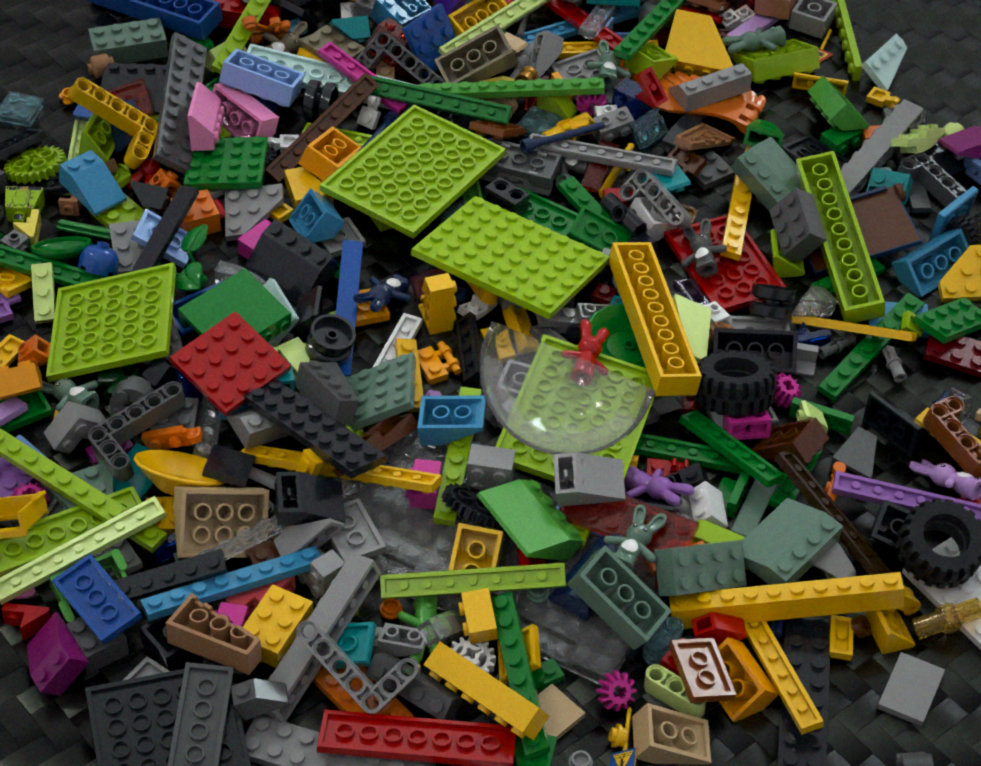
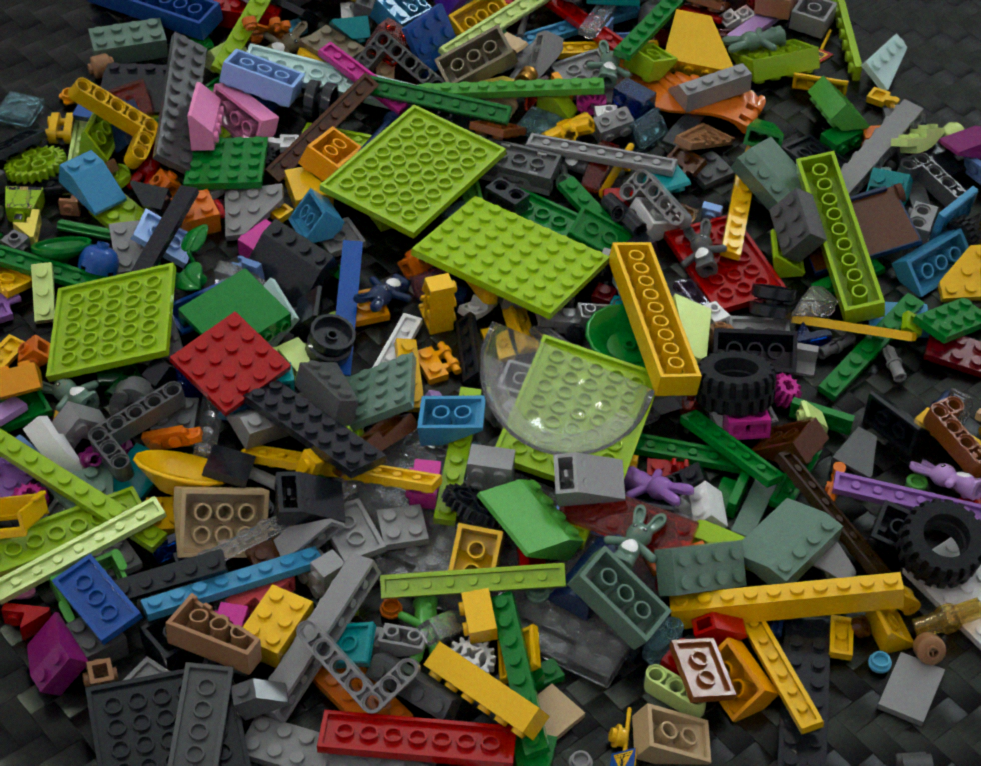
(52, 444): none -> white slope
(54, 128): none -> yellow brick
(89, 459): none -> magenta pin
(99, 672): none -> medium nougat brick
(250, 265): none -> medium blue plate
(369, 115): white plate -> none
(402, 526): none -> light grey plate
(412, 266): none -> orange brick
(528, 145): dark blue piece -> none
(590, 346): red animal -> none
(624, 692): dark pink gear -> none
(652, 91): red slope -> none
(711, 210): none -> light blue plate
(880, 662): none -> medium azure plate
(917, 481): none -> bright green tile
(923, 218): none -> light grey brick
(929, 648): none -> medium nougat head

